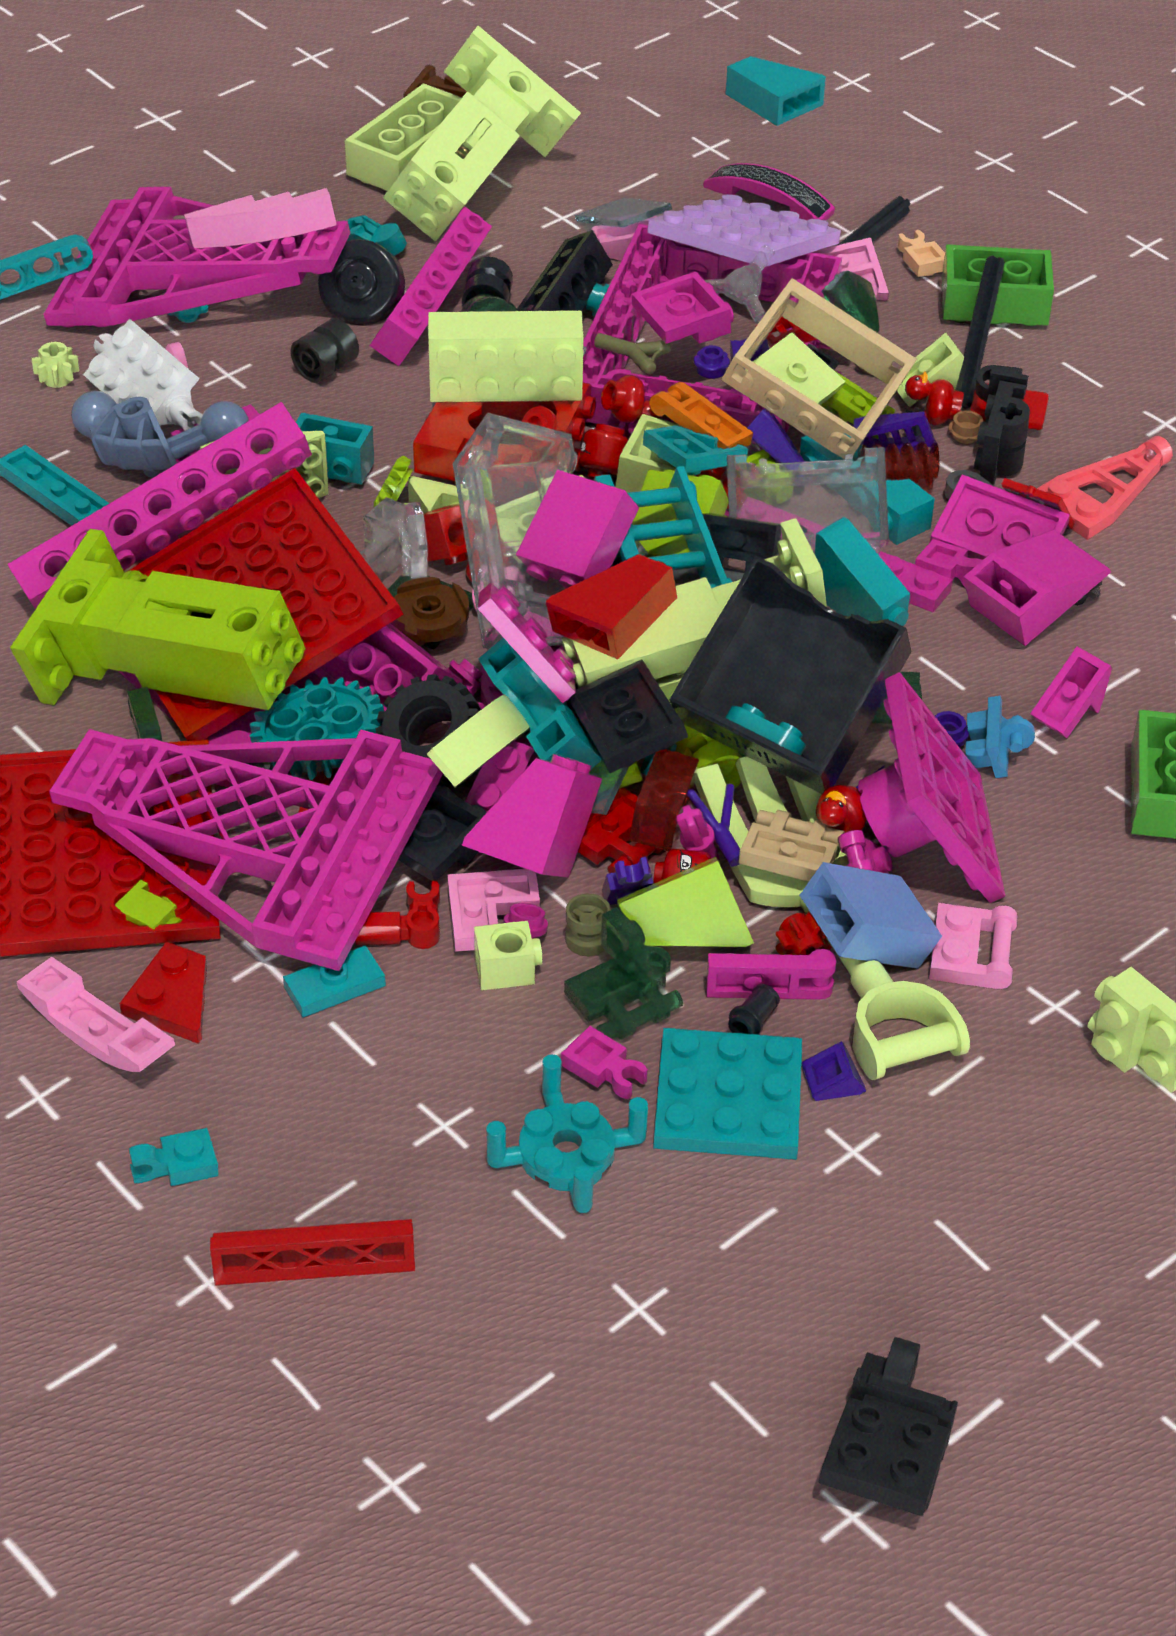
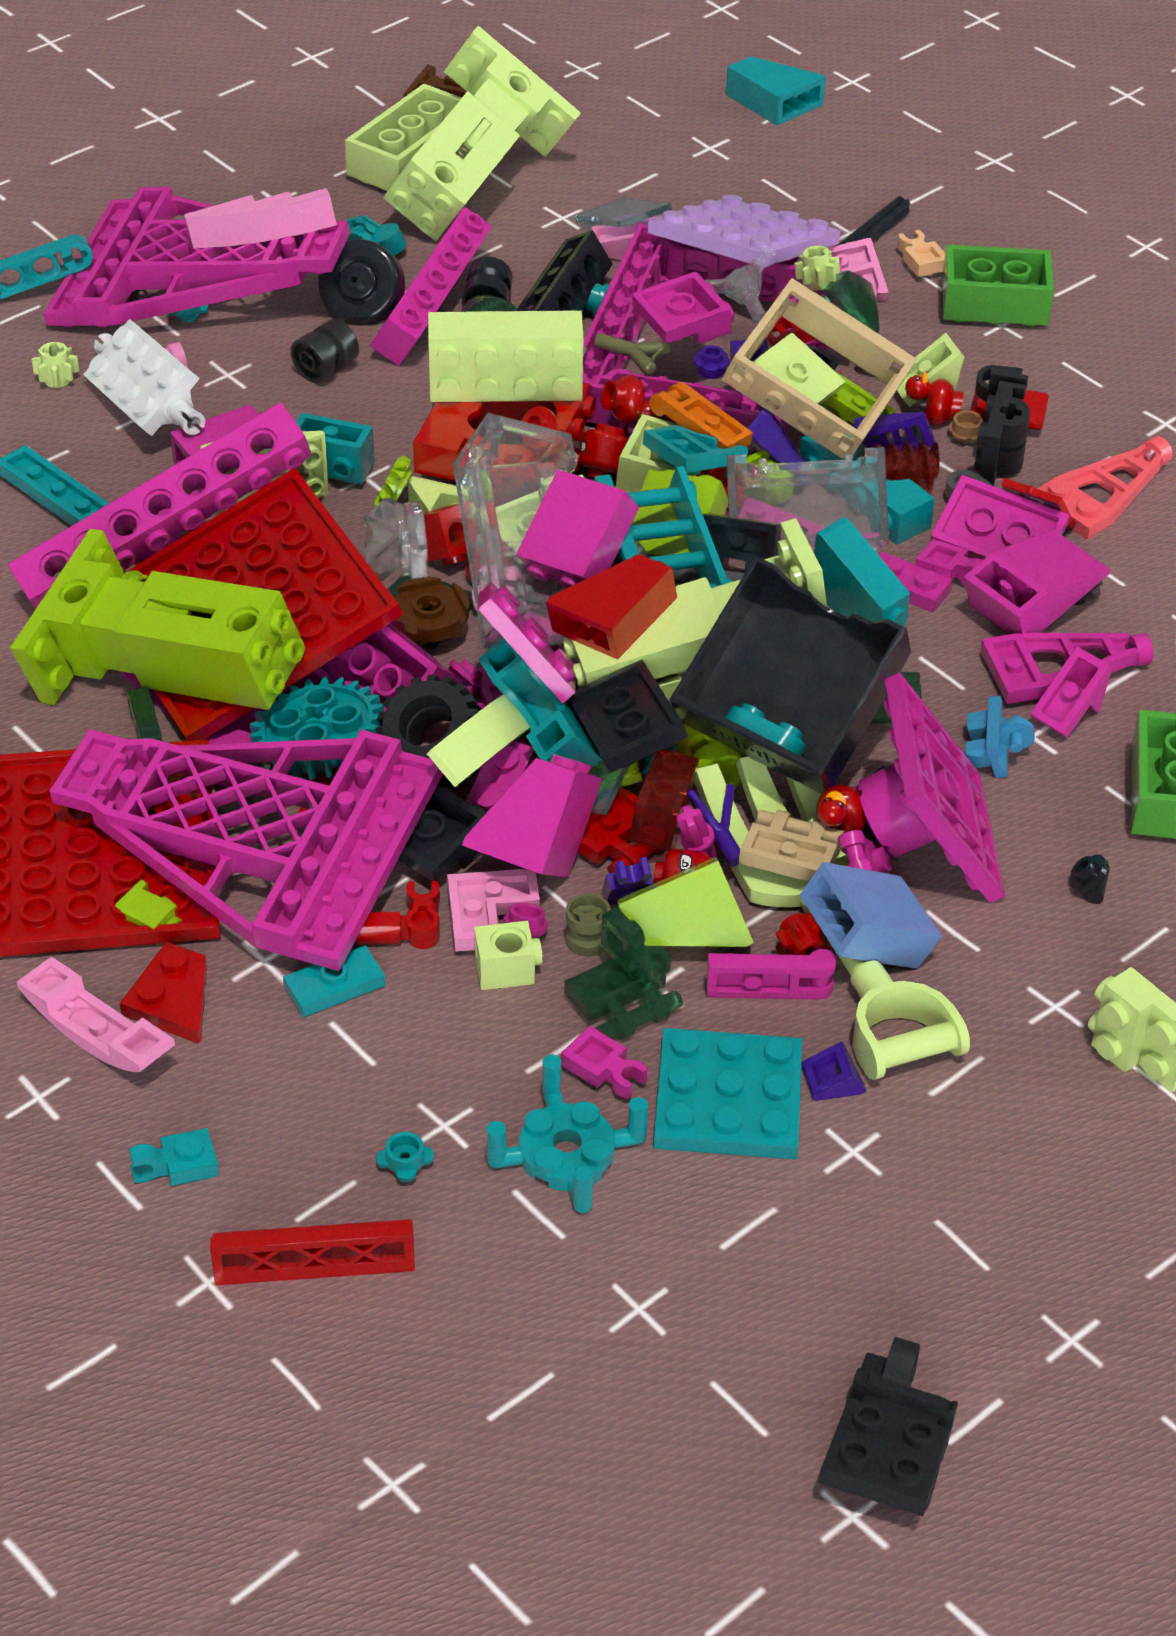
(132, 438): sand blue piece -> none
(404, 1145): none -> teal plate
(752, 1013): black pin -> none
(772, 185): slope -> none
(817, 267): none -> yellowish green gear
(954, 725): dark purple plate -> none
(957, 951): bright pink plate -> none
(980, 328): black axle -> none
(1019, 676): none -> dark pink plate
(1091, 877): none -> black plate

